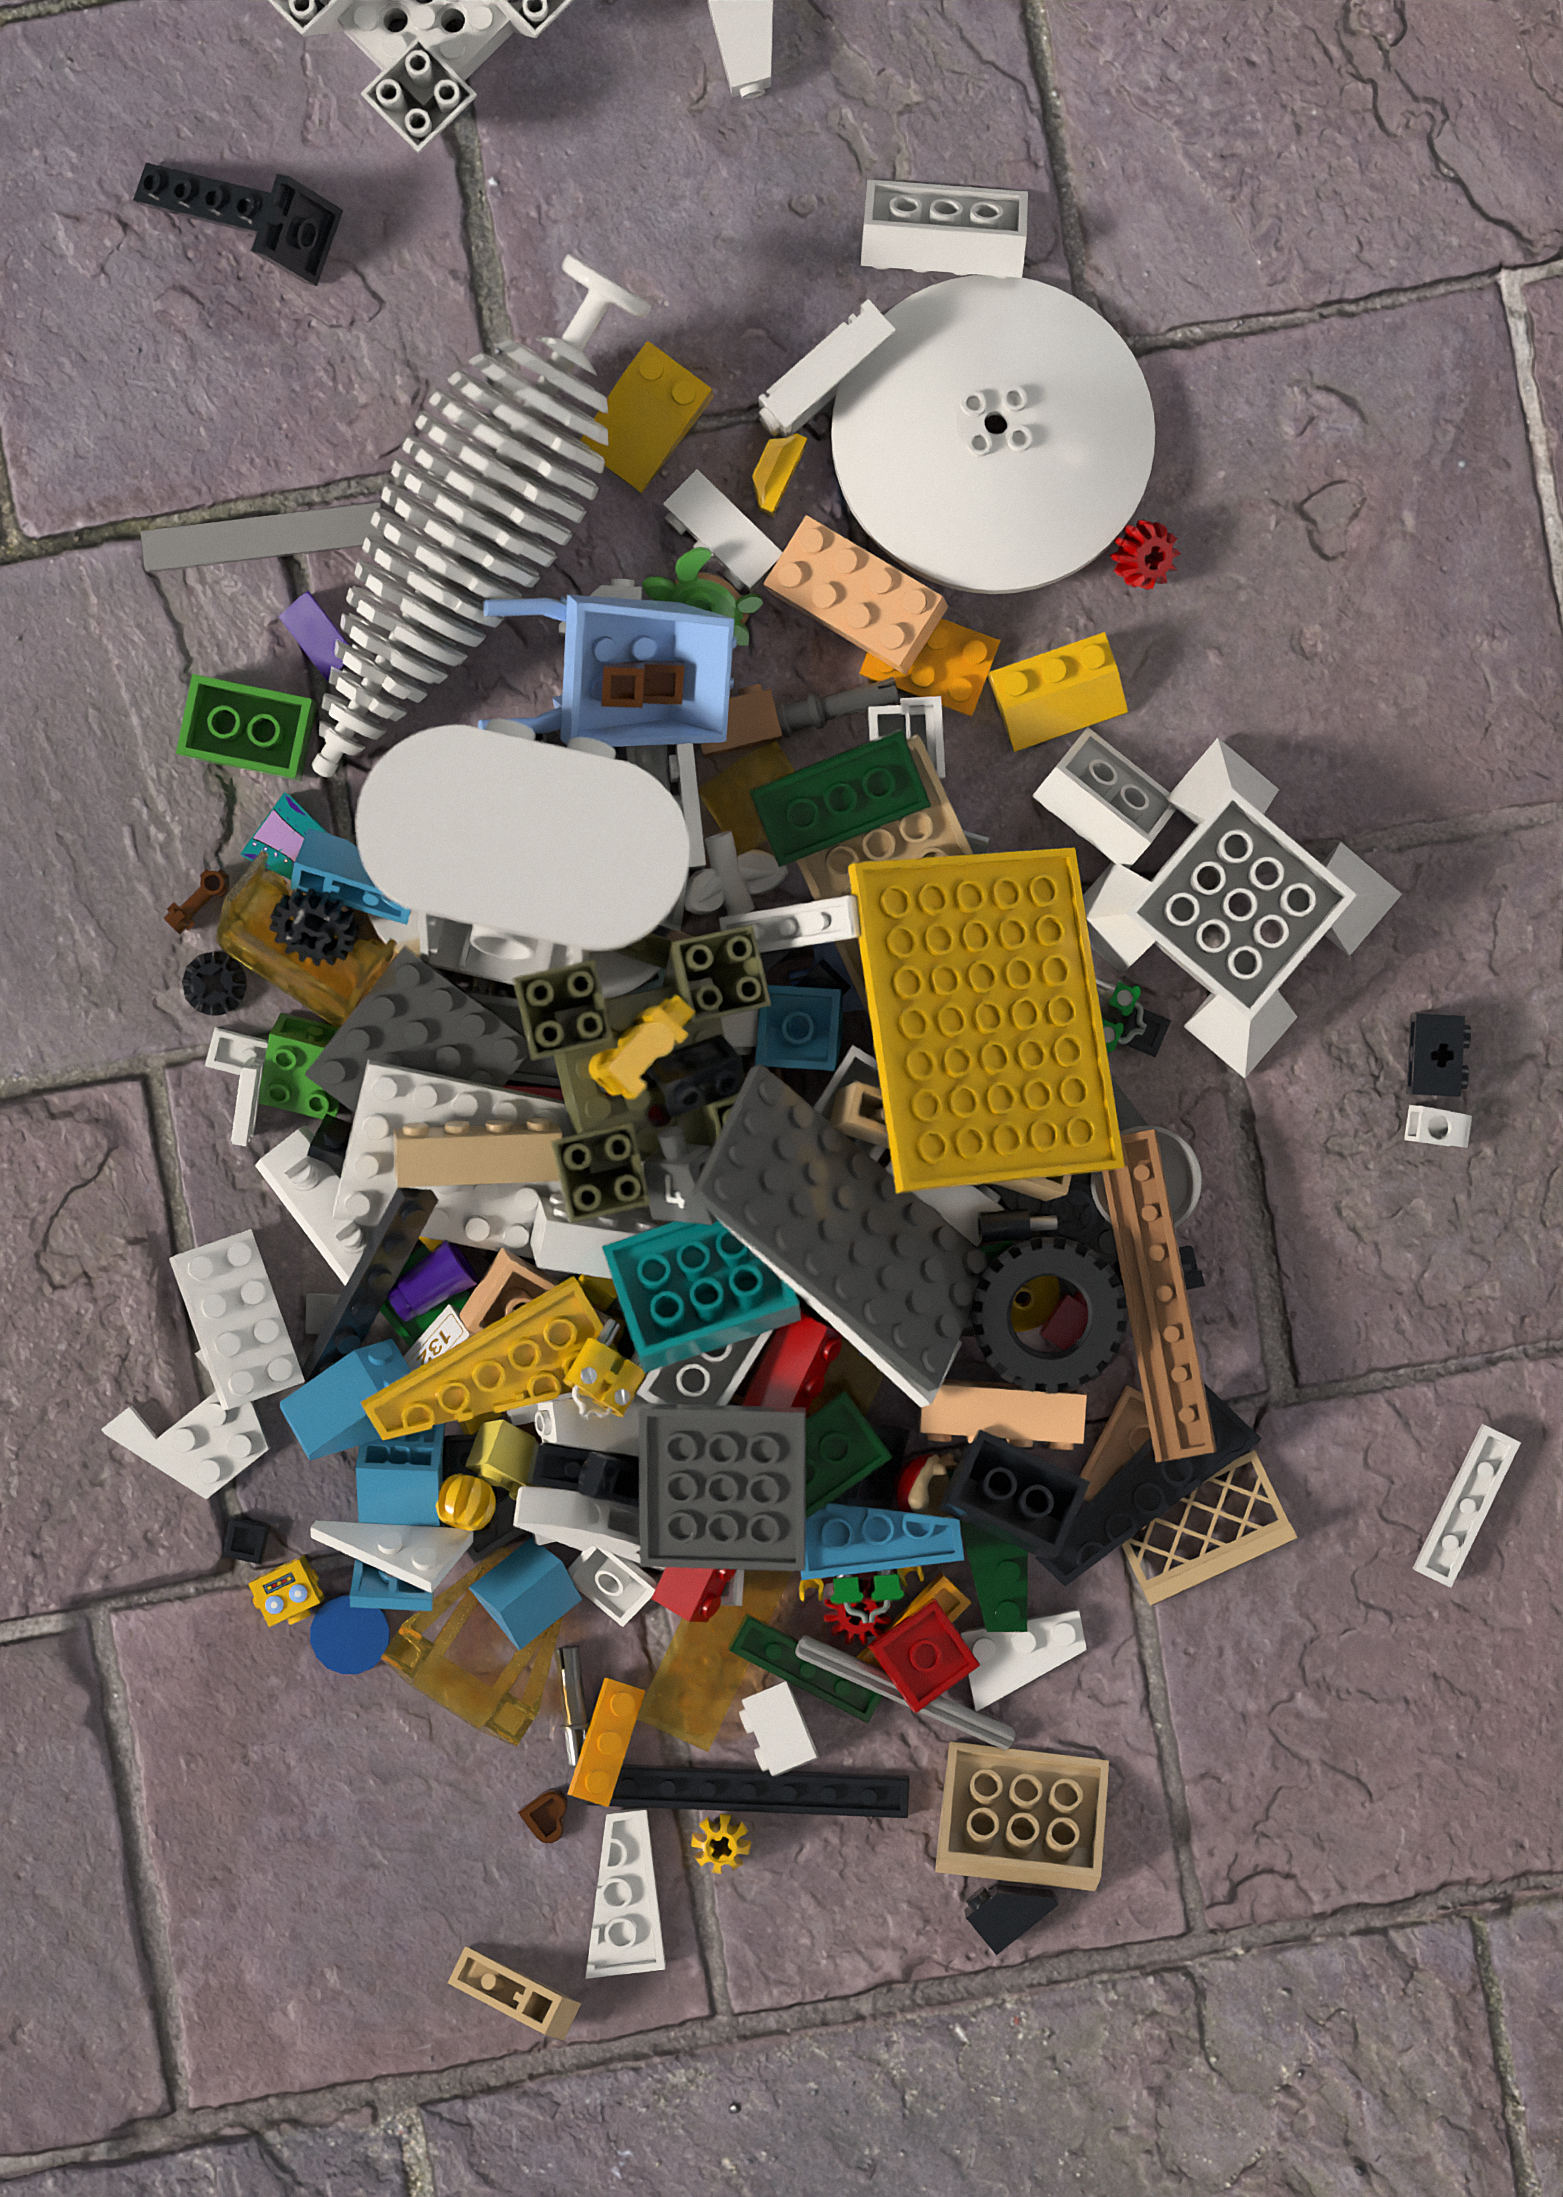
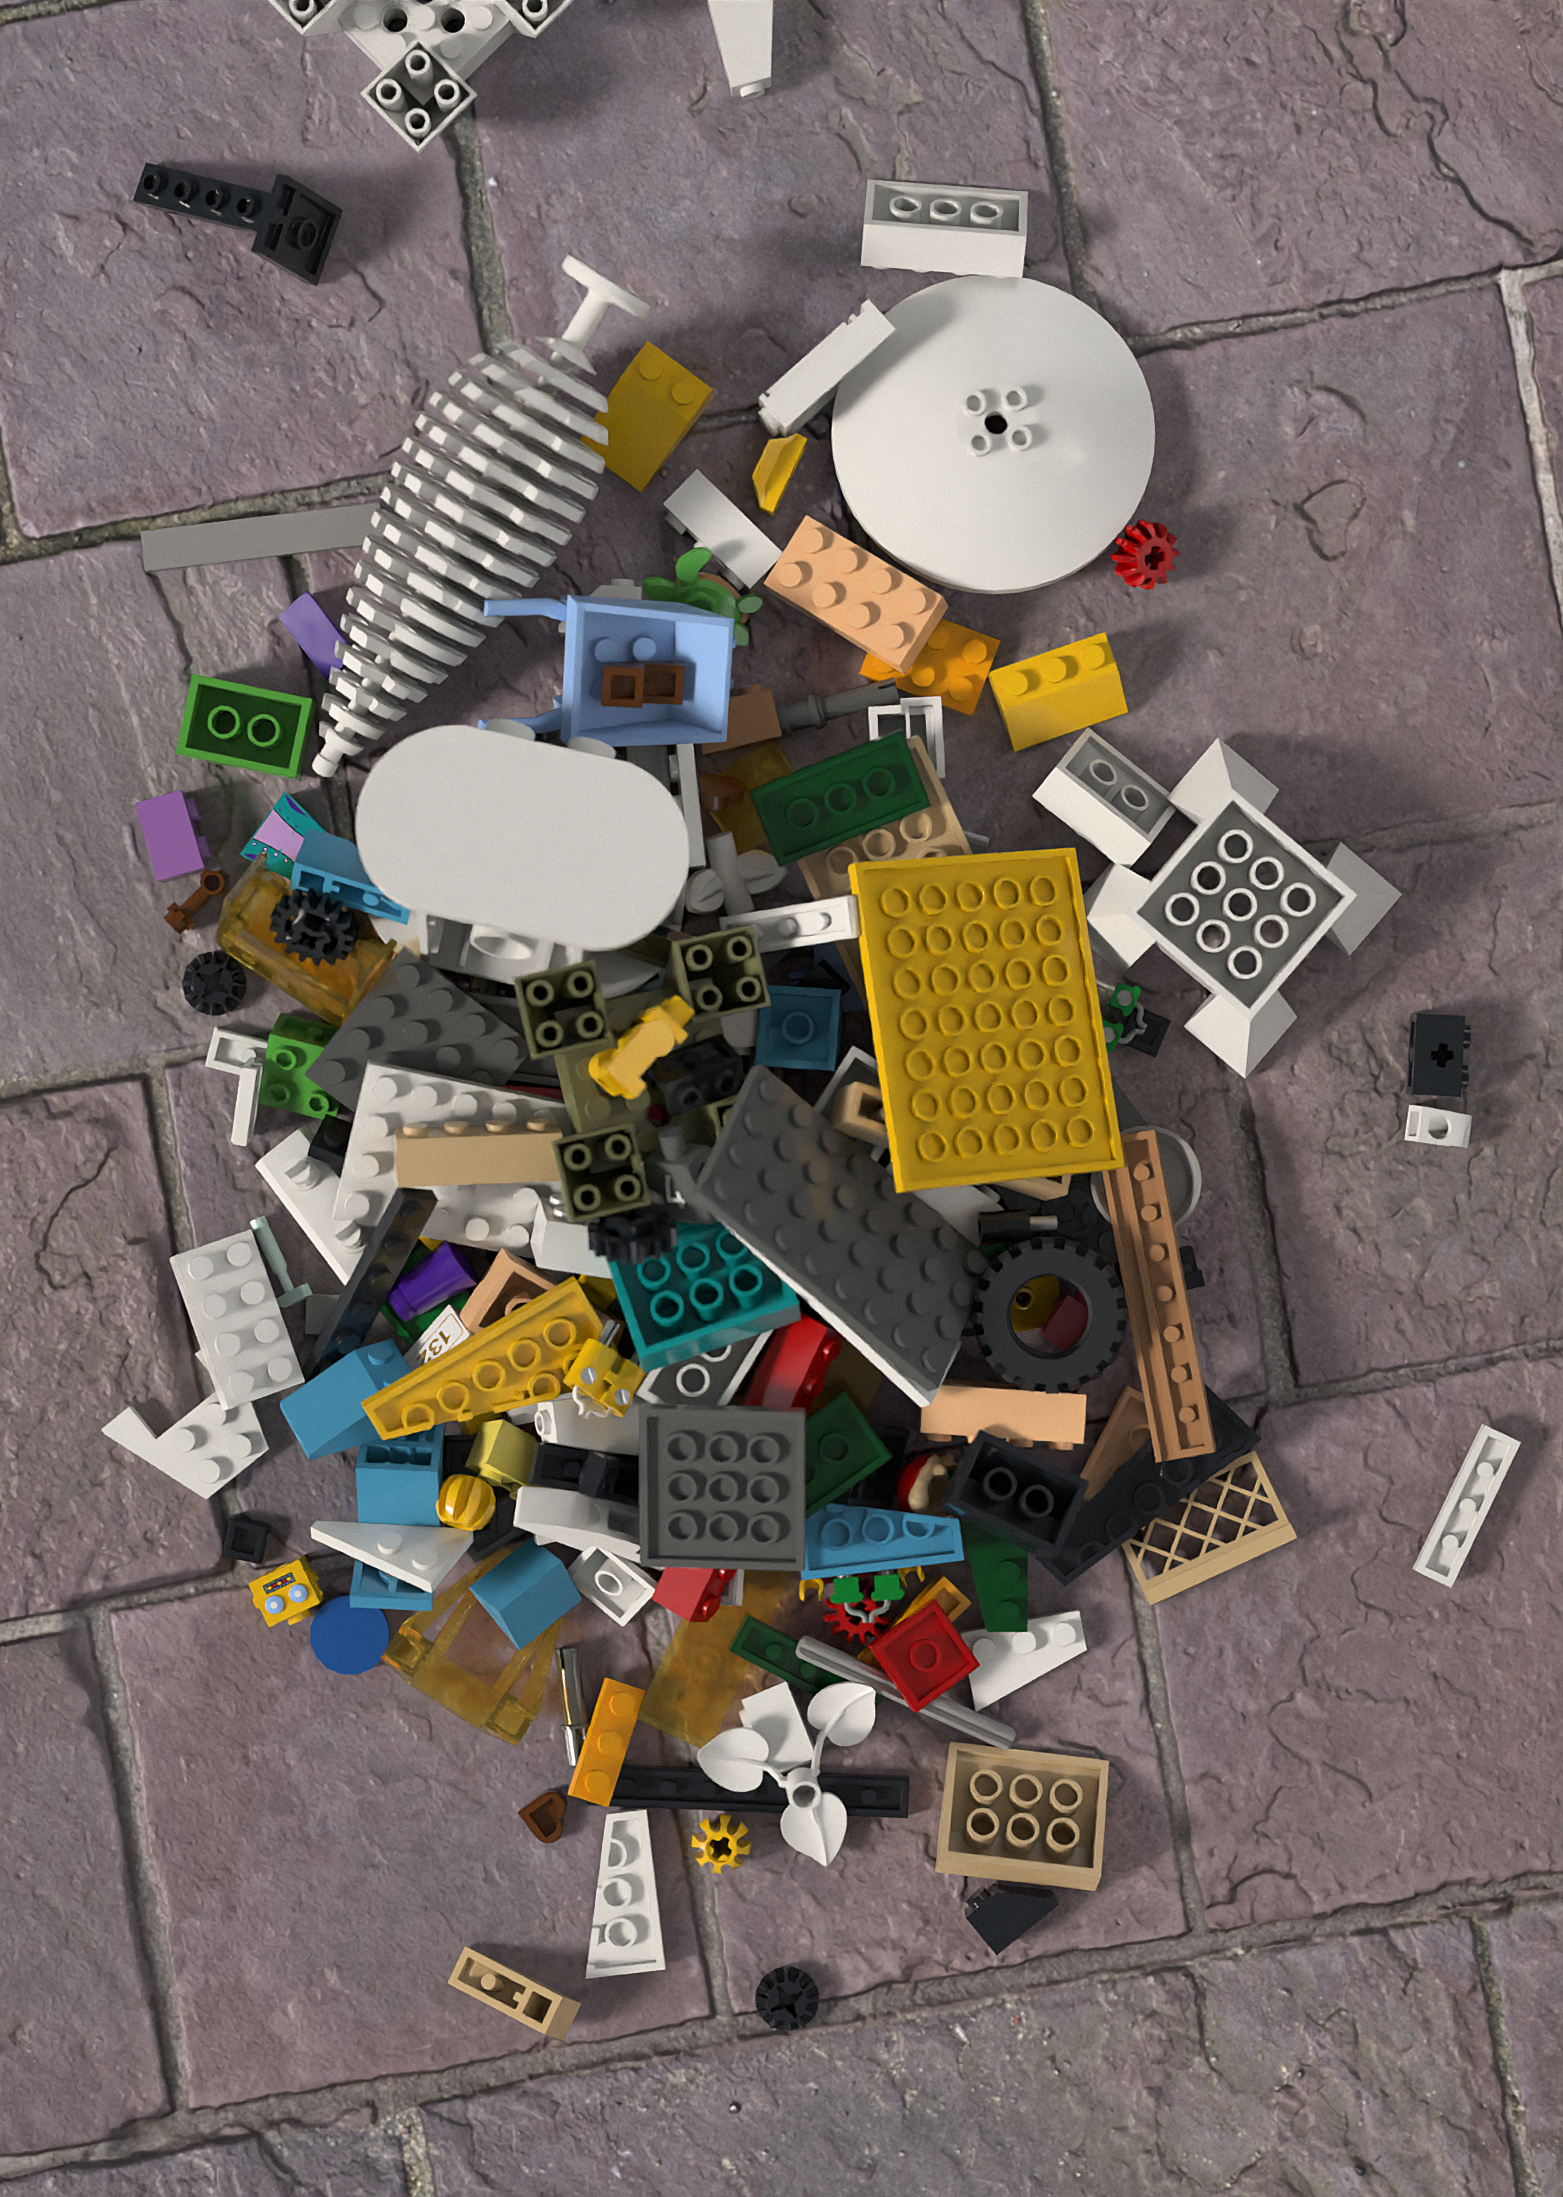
(174, 835): none -> medium lavender brick
(278, 1264): none -> light aqua piece
(633, 1235): none -> black gear
(719, 791): none -> reddish brown tile
(792, 1981): none -> black gear
(814, 1819): none -> white plant

